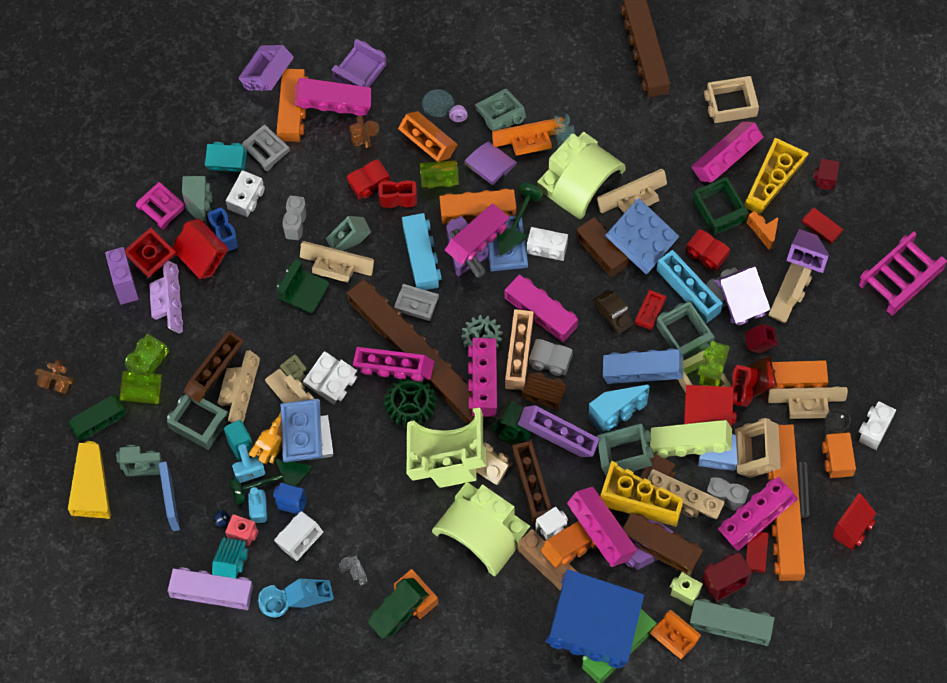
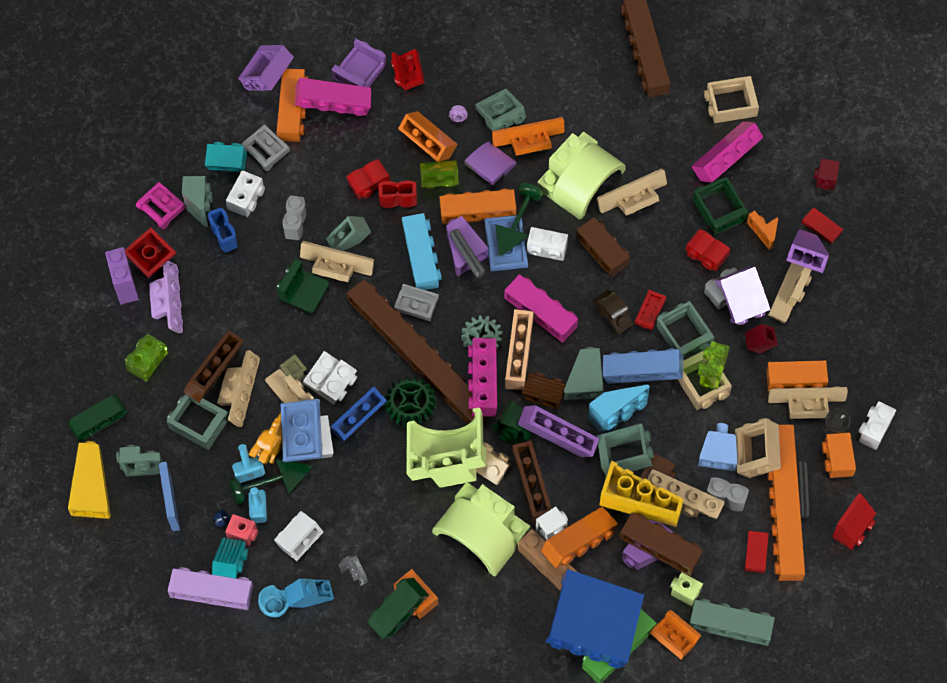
(45, 377): clear orange hips -> none
(140, 387): clear neon green brick -> none
(199, 248): red brick -> none
(237, 435): teal brick -> none
(290, 498): blue brick -> none
(357, 414): none -> blue brick
(362, 132): clear orange hips -> none
(393, 363): dark pink brick -> none
(407, 69): none -> red bracket
(437, 103): clear light blue piece -> none
(477, 234): dark pink brick -> none
(550, 357): light grey brick -> none
(564, 130): clear light blue plate -> none
(586, 376): none -> sand green slope
(602, 526): dark pink brick -> none
(642, 235): medium blue plate -> none
(689, 286): medium azure brick -> none
(691, 439): yellowish green brick -> none
(709, 404): red brick -> none
(726, 577): dark red brick -> none
(743, 381): red brick -> none
(757, 513): dark pink brick -> none
(766, 376): clear red piece -> none
(777, 169): yellow wedge -> none
(908, 290): dark pink fence -> none

